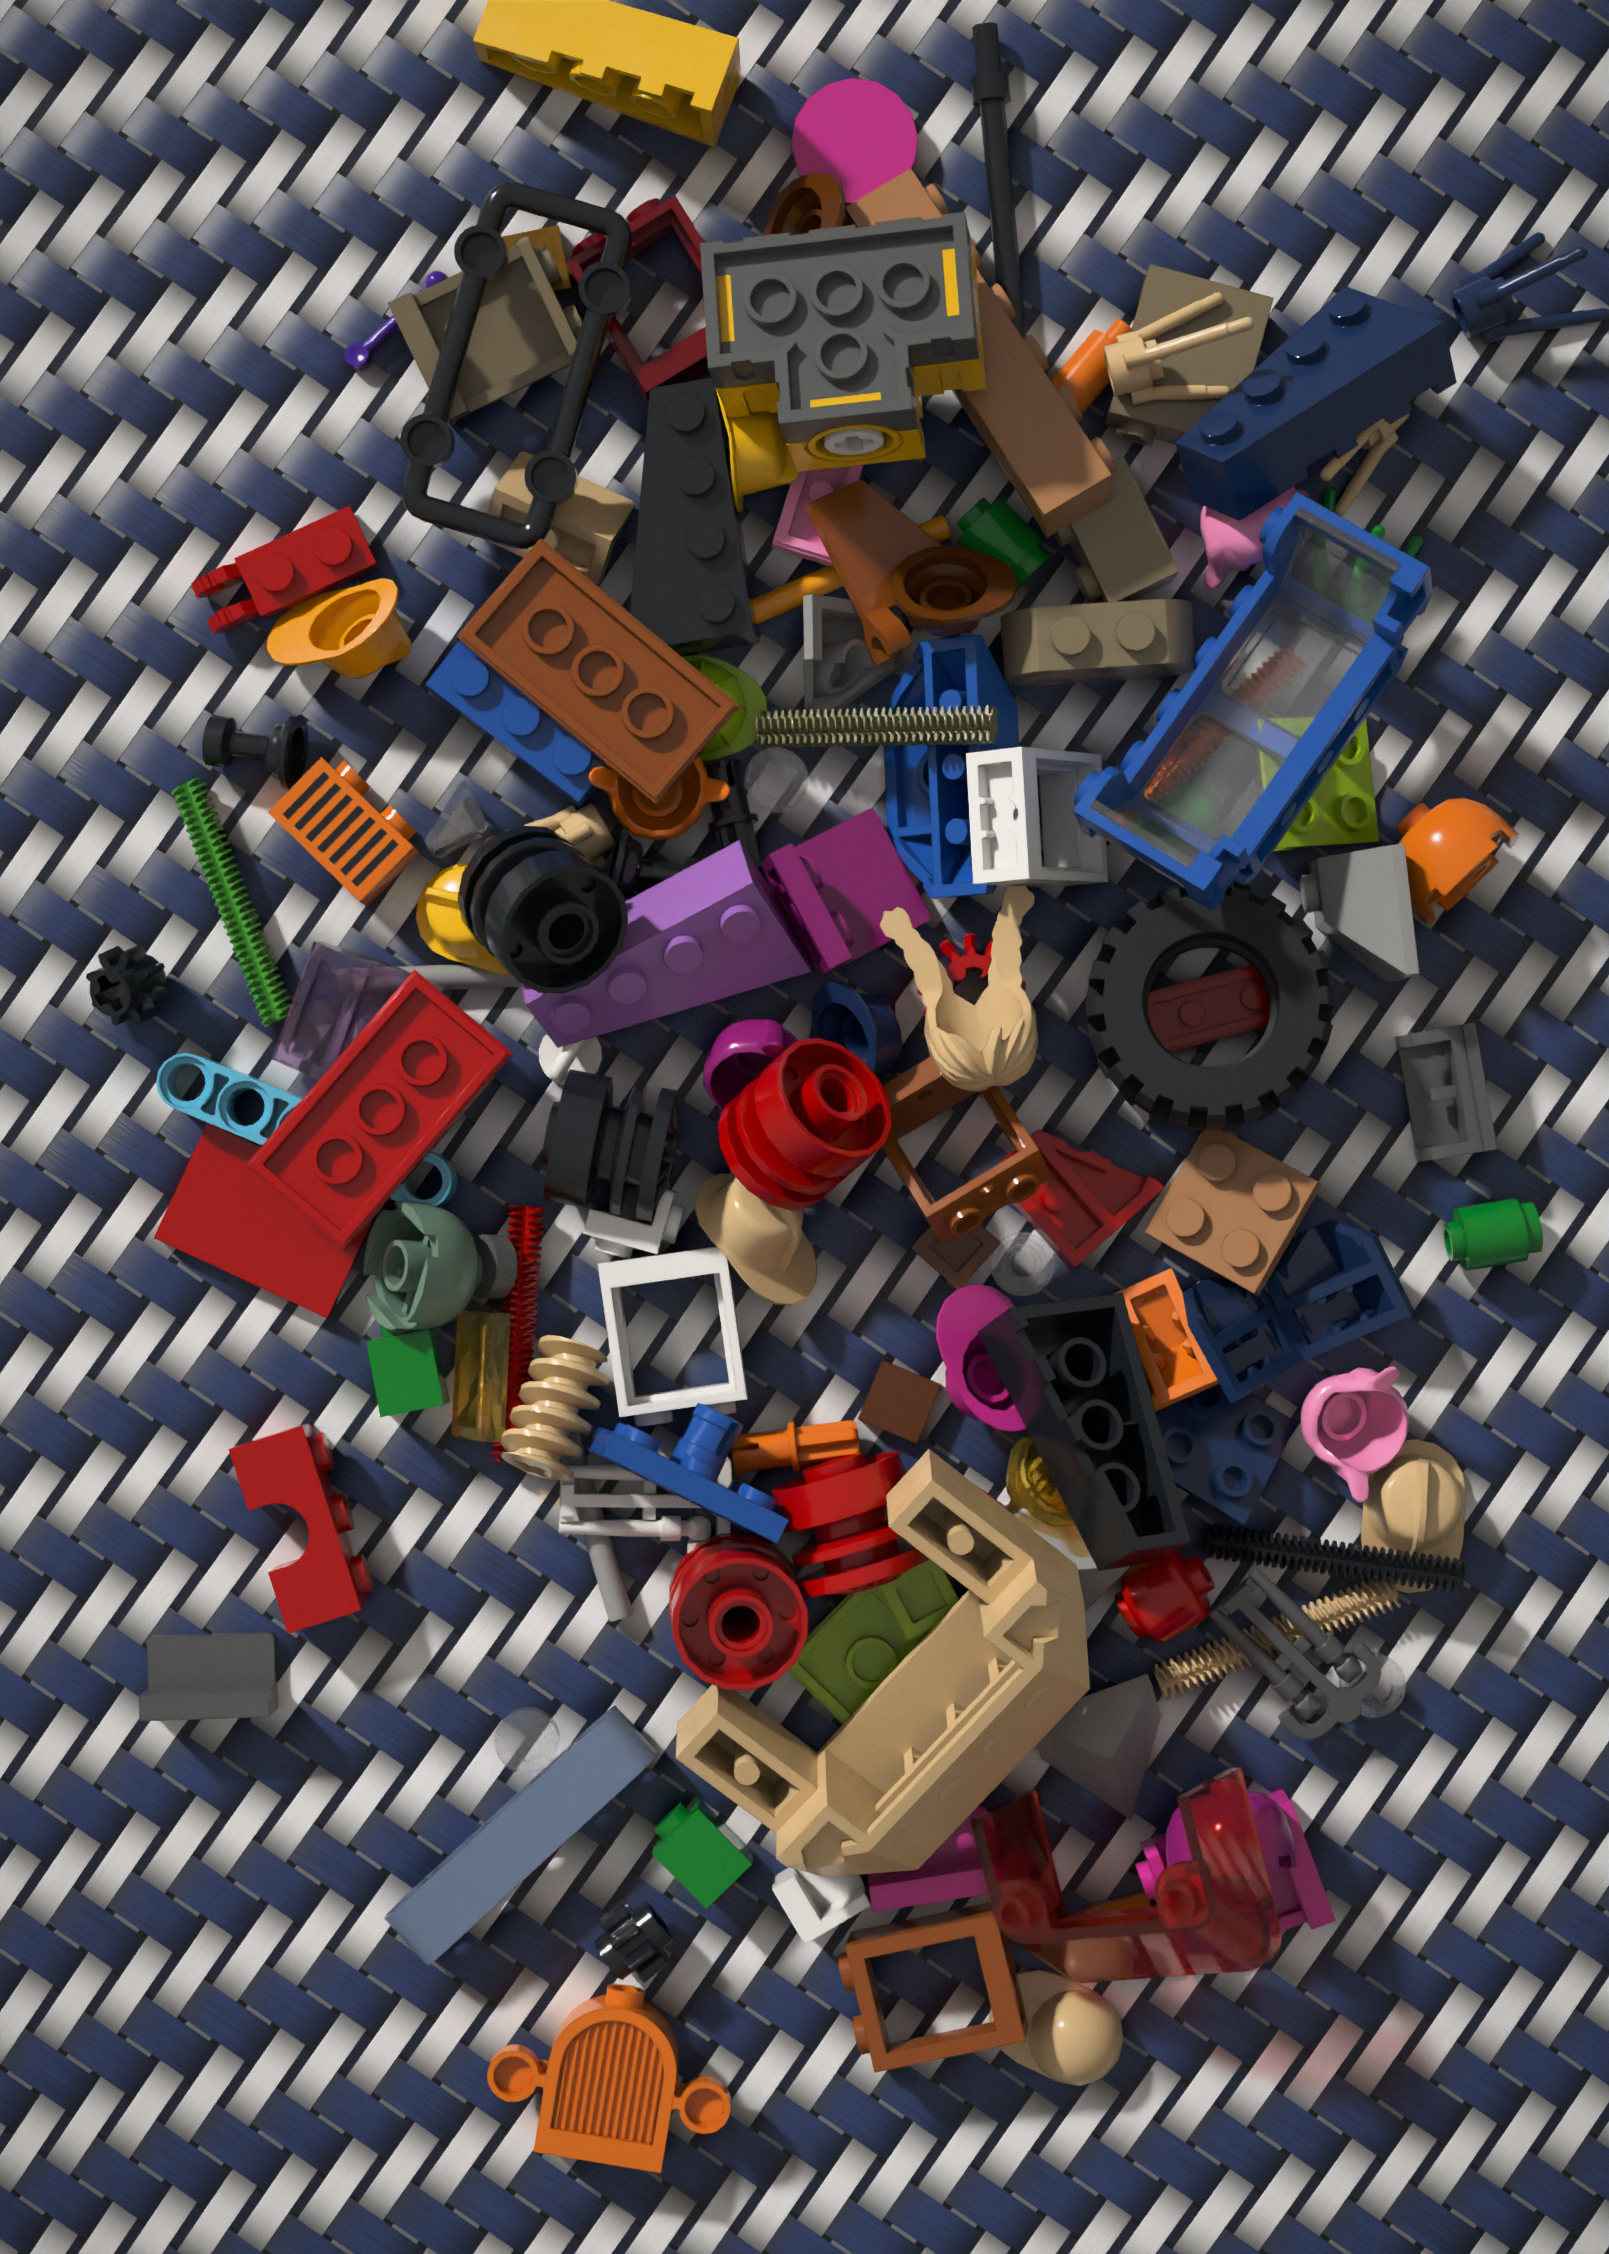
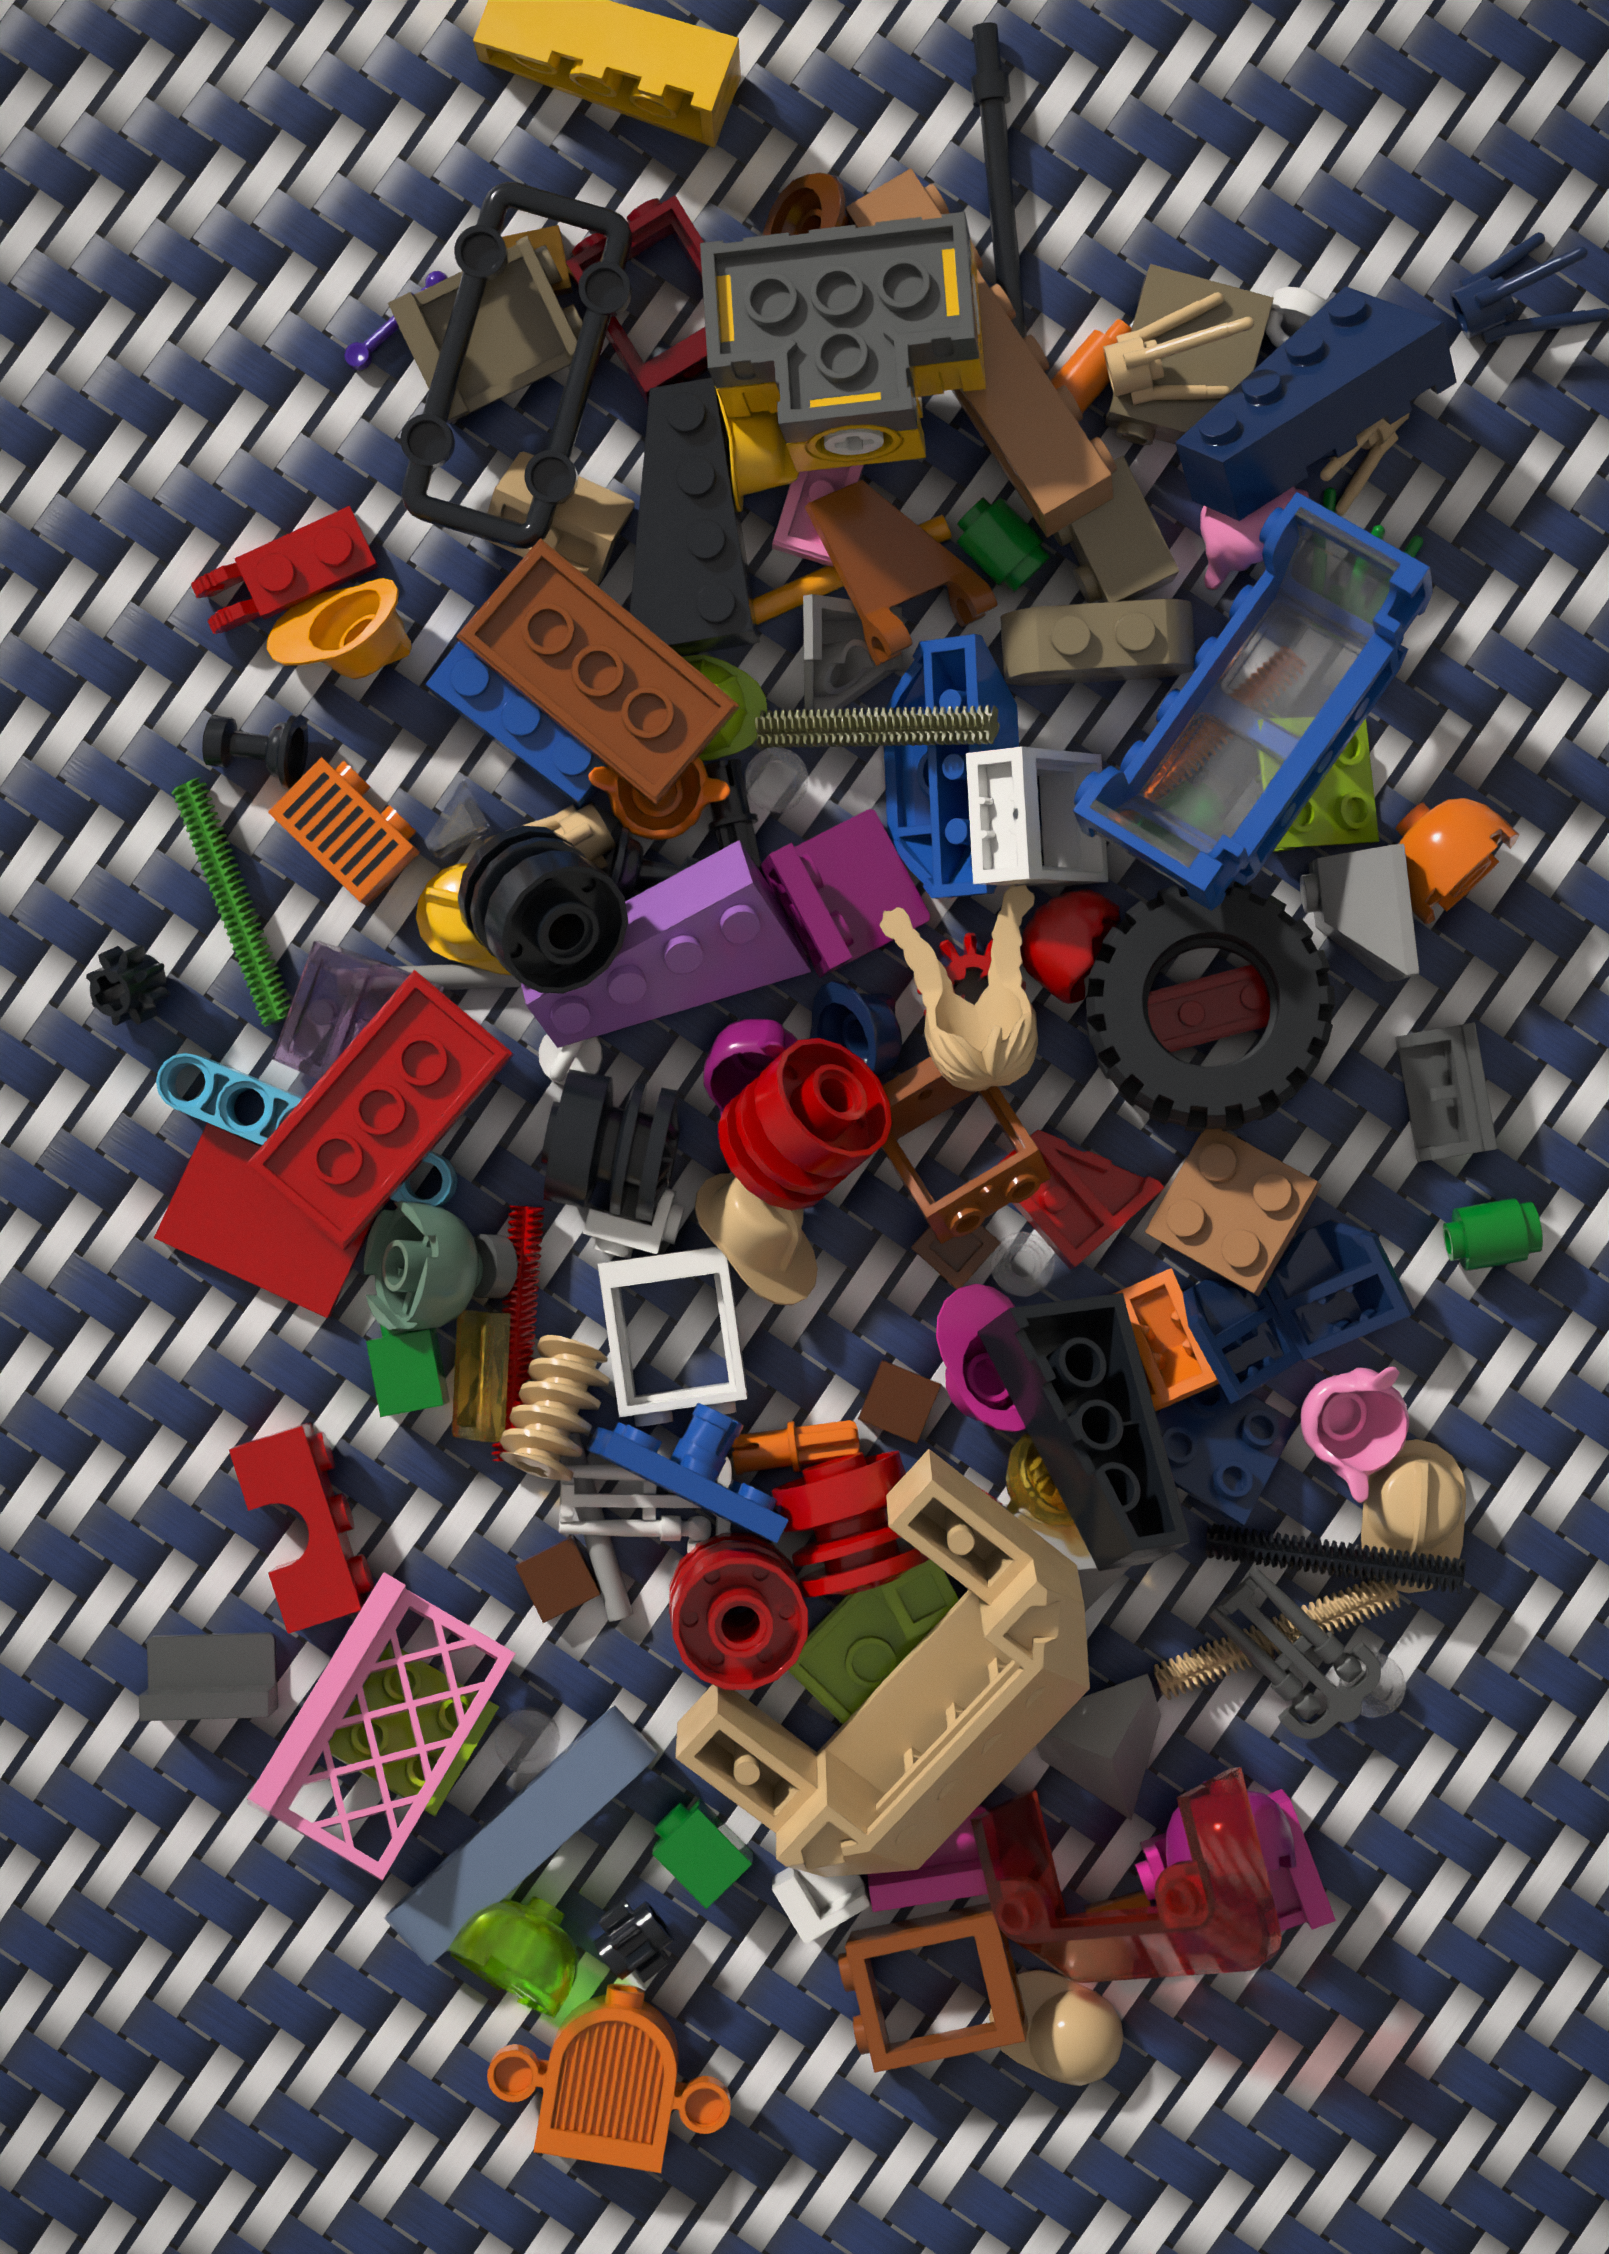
(332, 1698): none -> bright pink fence
(396, 1733): none -> lime hinge
(520, 1952): none -> clear neon green cylinder
(558, 1579): none -> reddish brown tile
(855, 134): dark pink tile -> none
(951, 589): reddish brown piece -> none
(1066, 940): none -> red hair
(1165, 1596): red head -> none
(1290, 311): none -> white tile

